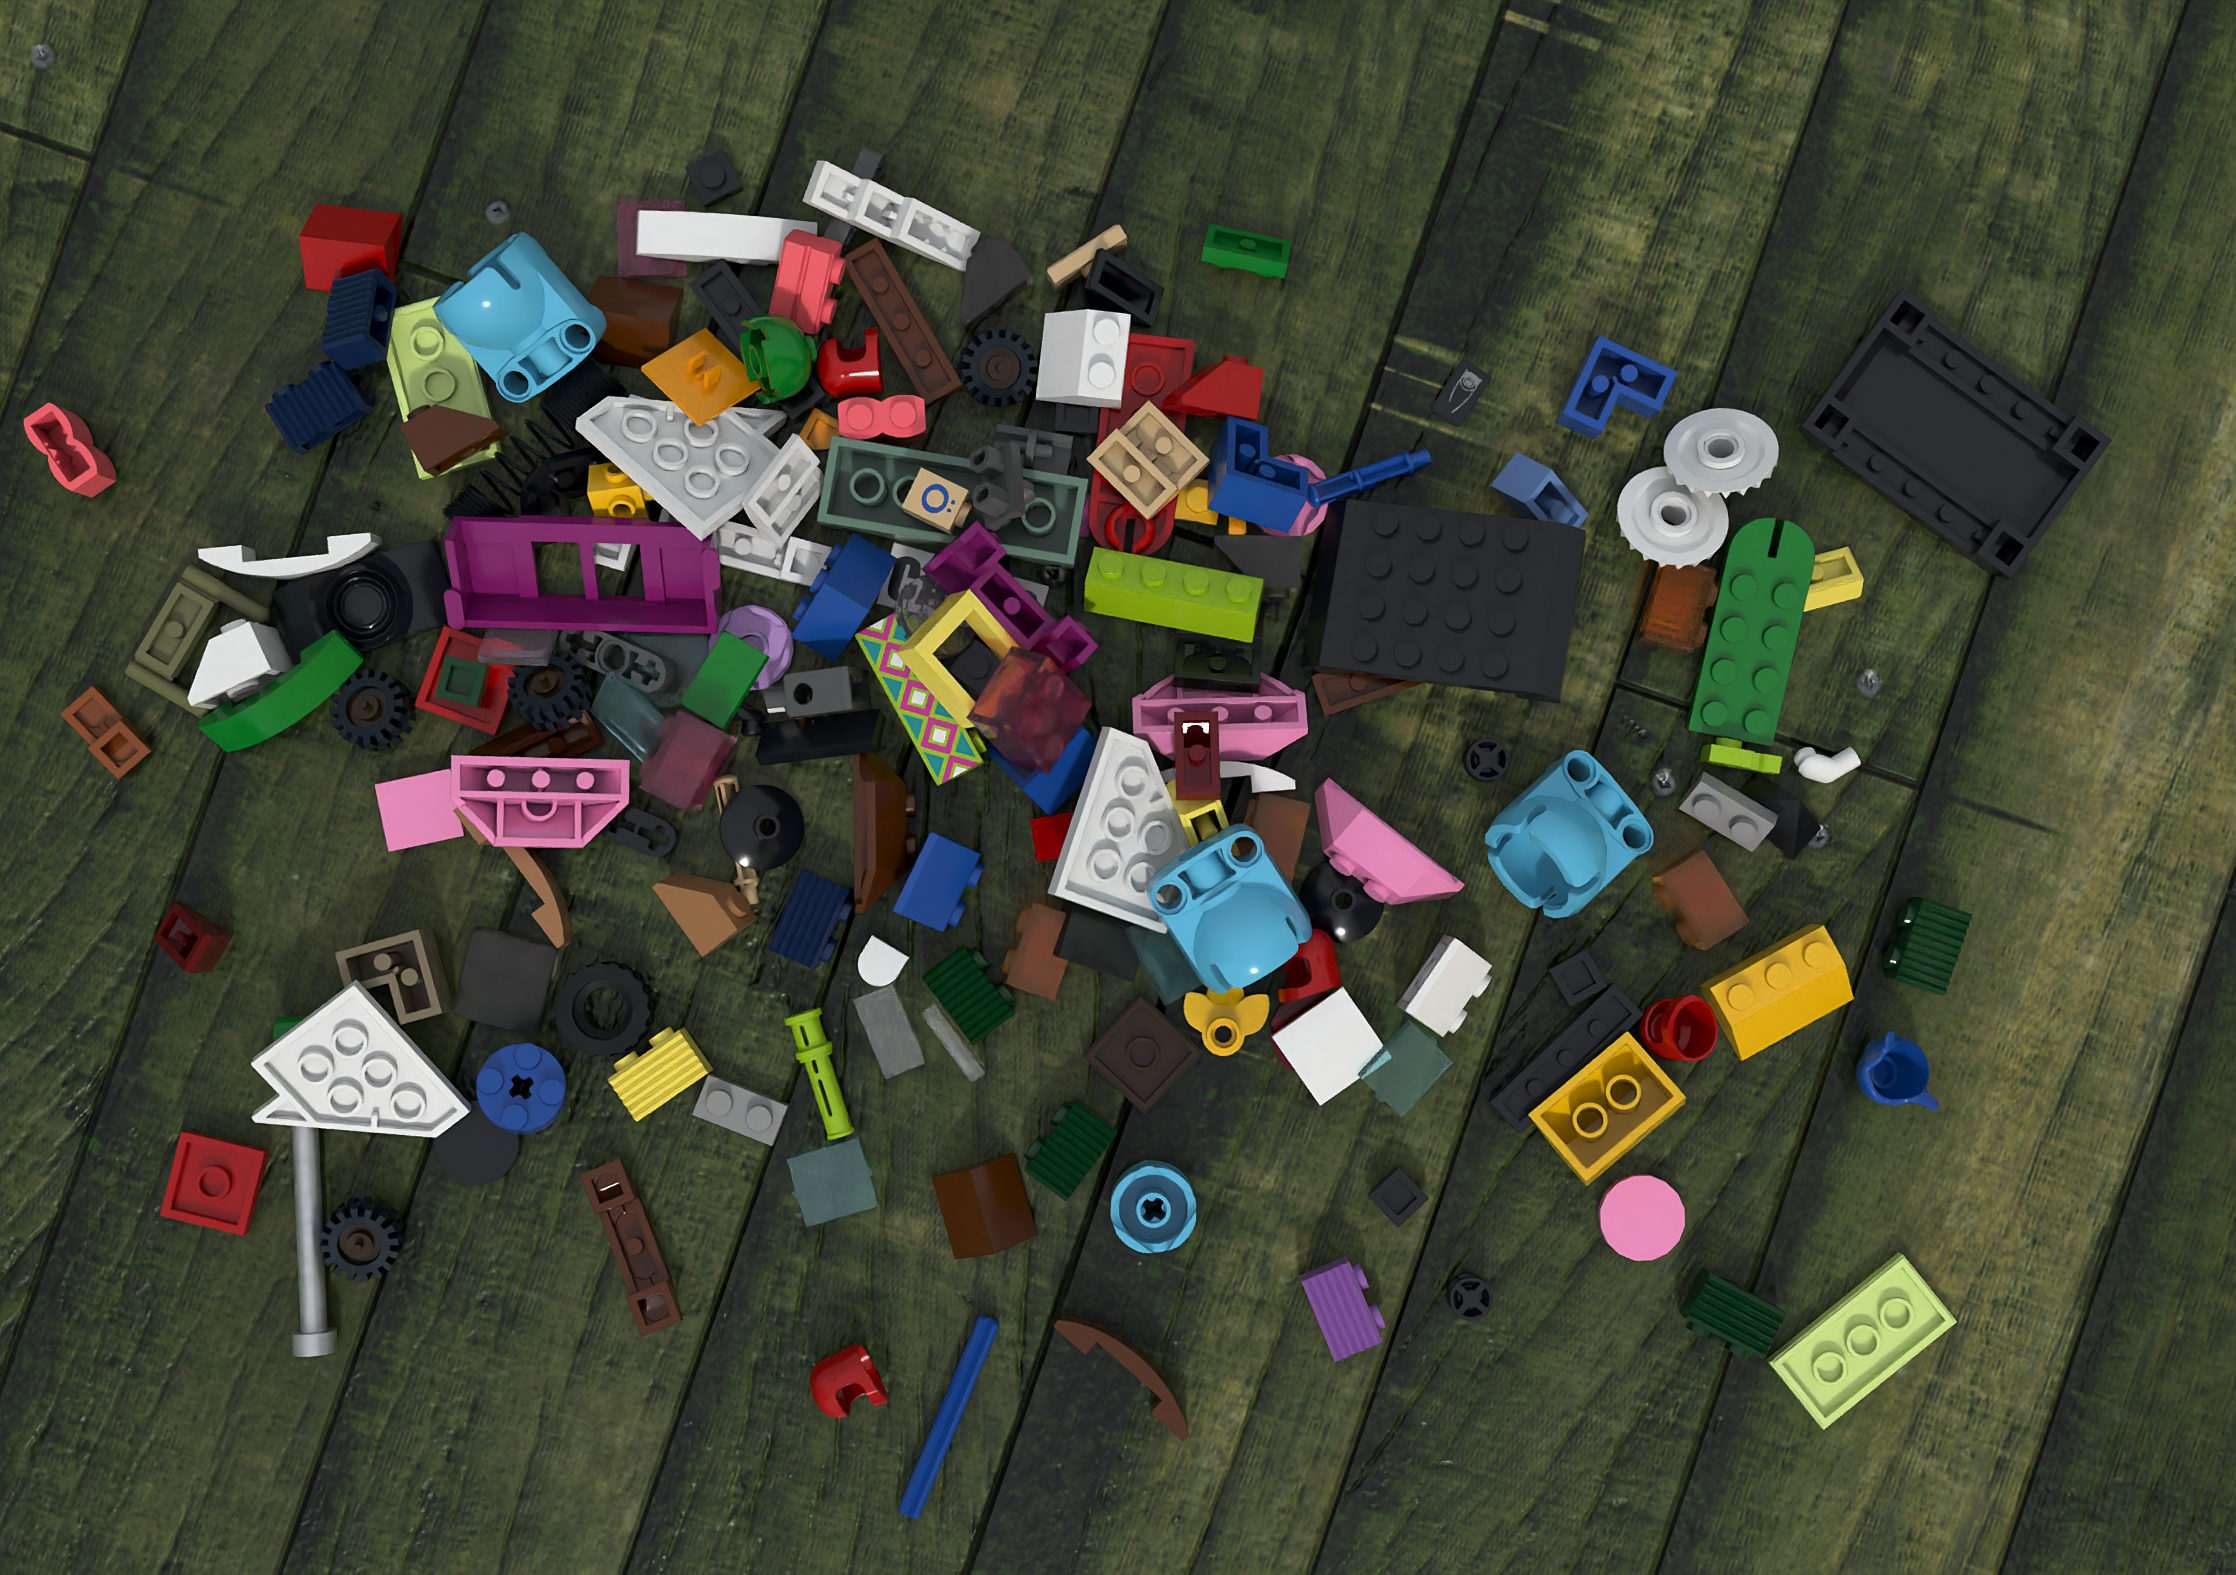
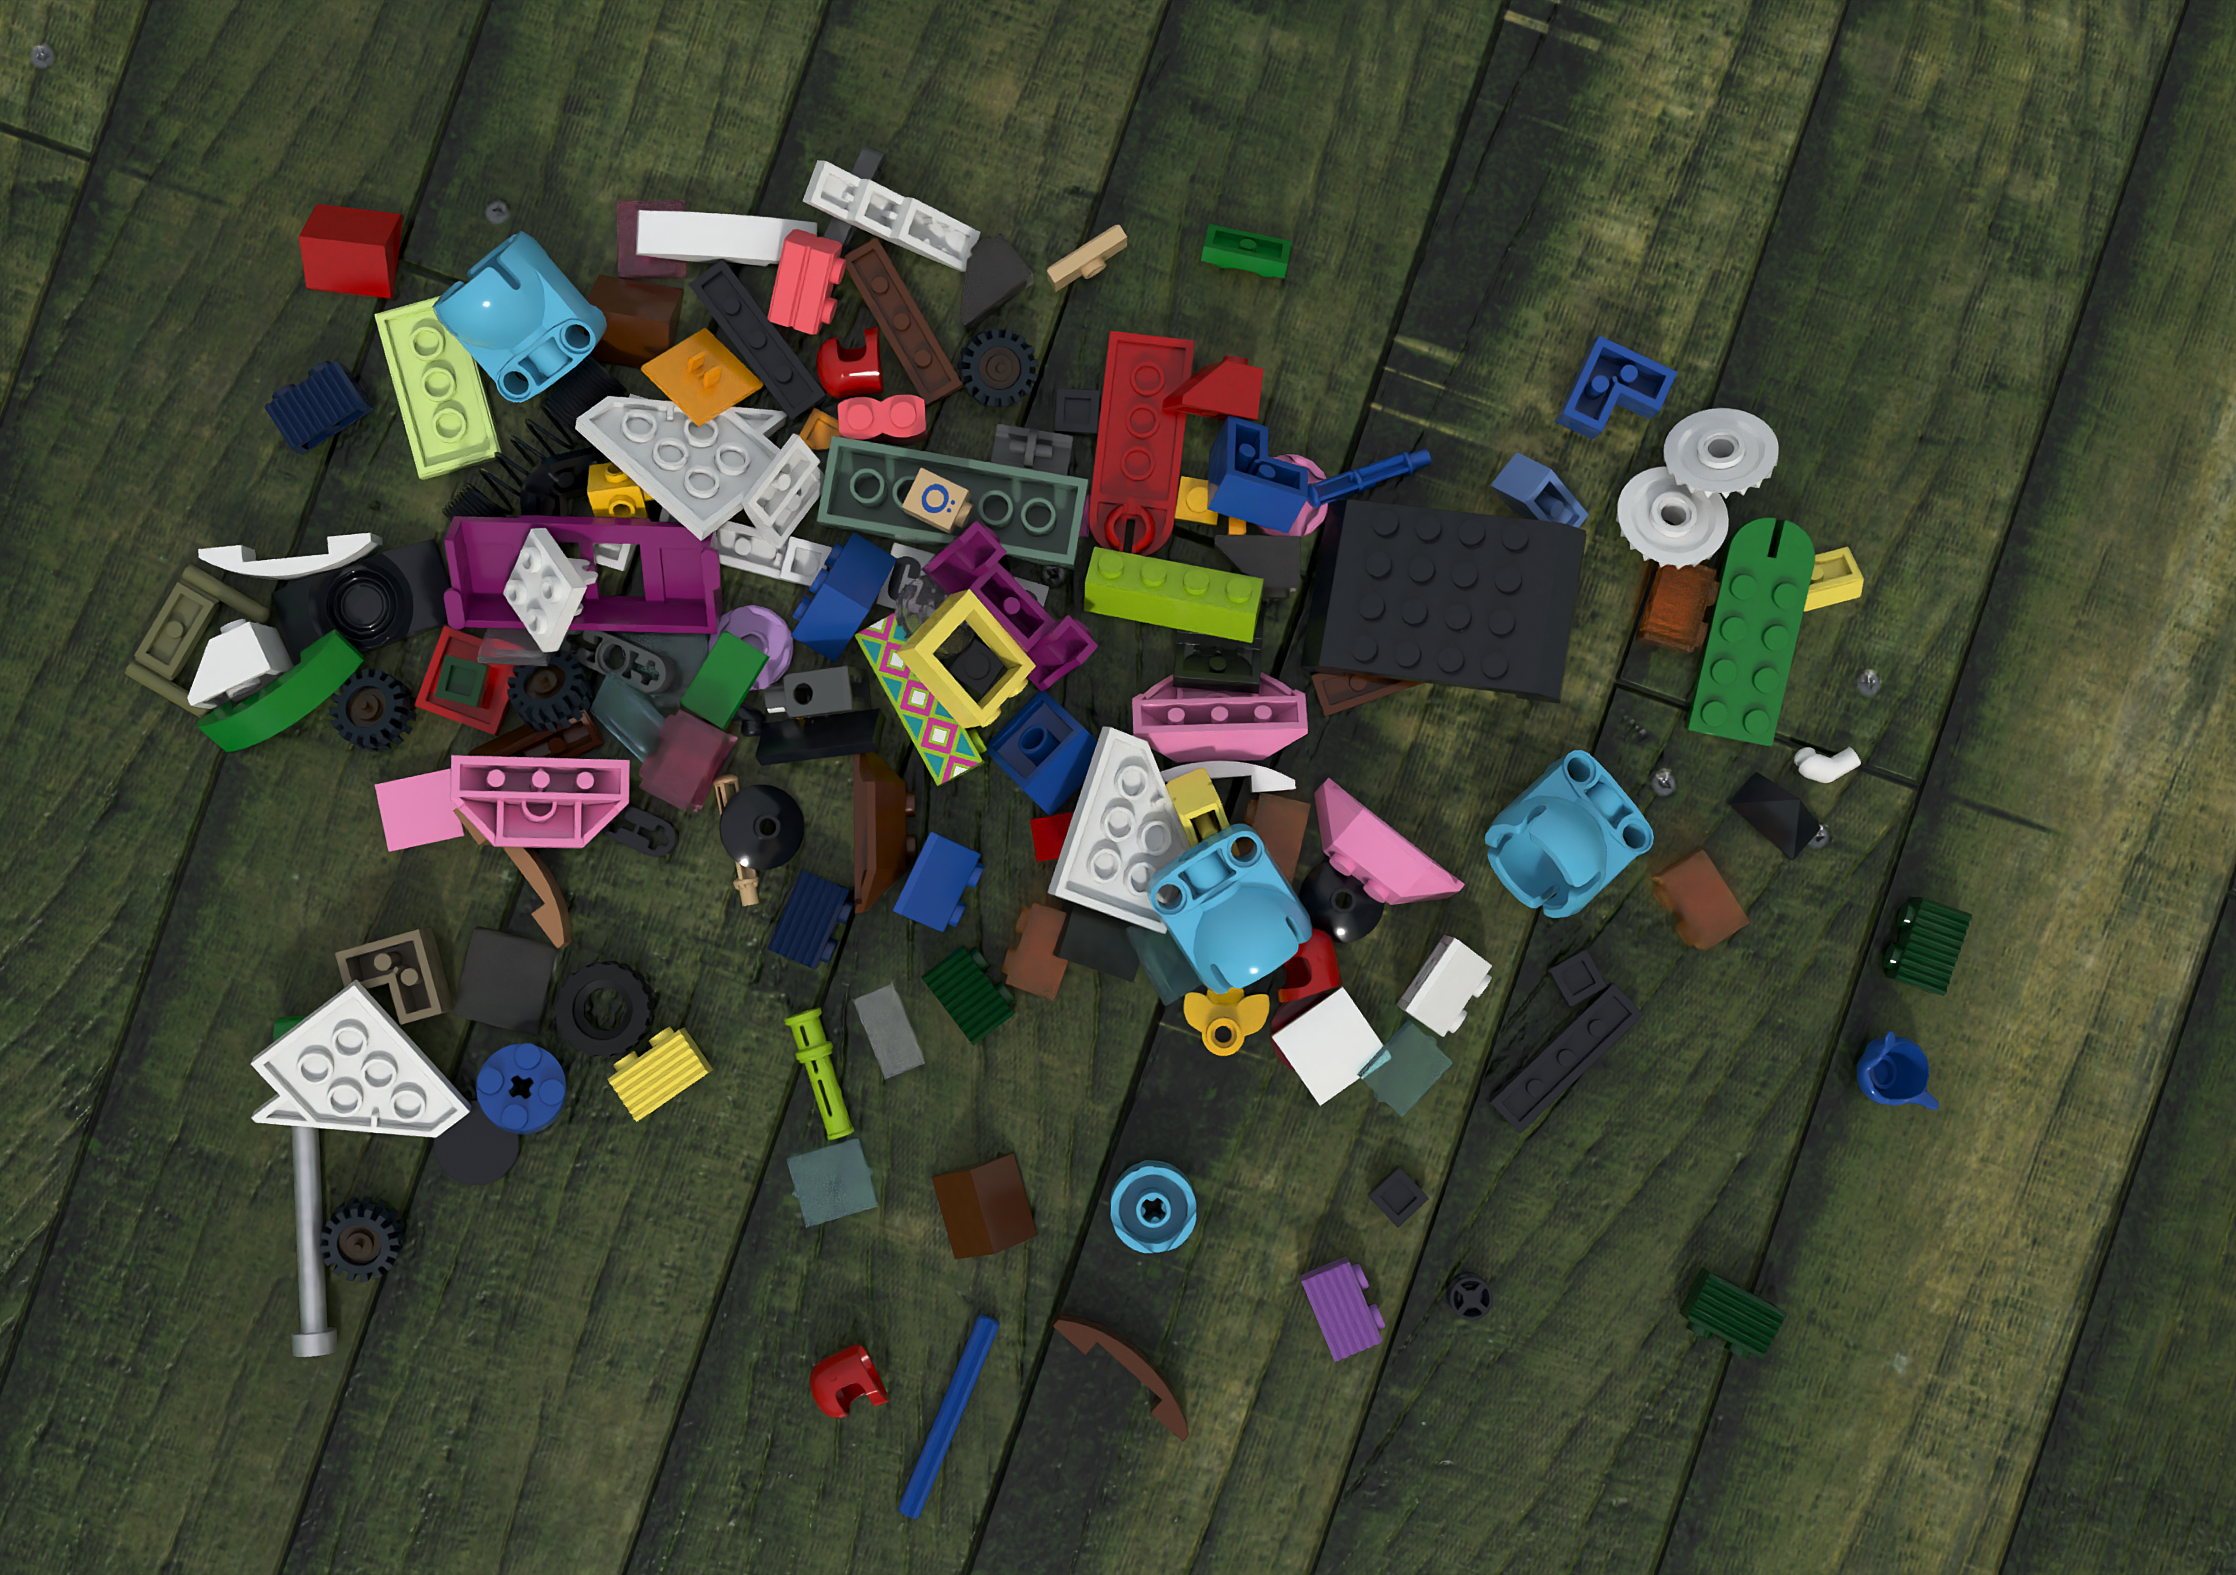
(70, 450): coral brick -> none
(107, 731): dark orange slope -> none
(192, 939): dark red slope -> none
(214, 1182): red plate -> none
(359, 319): dark blue brick -> none
(448, 436): reddish brown slope -> none
(547, 588): none -> white plate
(634, 1246): reddish brown slope -> none
(705, 909): medium nougat slope -> none
(714, 178): black plate -> none
(740, 1109): light grey plate -> none
(776, 356): green cylinder -> none
(880, 962): white tile -> none
(954, 1041): clear tile -> none
(1002, 488): dark grey hips -> none
(1029, 710): clear pink brick -> none
(1070, 1148): dark green brick -> none
(1084, 358): white slope -> none
(1122, 289): black slope -> none
(1142, 1053): dark brown tile -> none
(1148, 460): tan slope -> none
(1196, 756): dark red slope -> none
(1461, 393): black sticker -> none
(1491, 755): black wheel -> none
(1607, 1108): yellow slope -> none
(1641, 1217): bright pink tile -> none
(1679, 1029): red helmet -> none
(1728, 811): light grey plate -> none
(1729, 754): lime plate -> none
(1779, 990): yellow slope -> none
(1861, 1340): yellowish green tile -> none
(1952, 437): black slope -> none

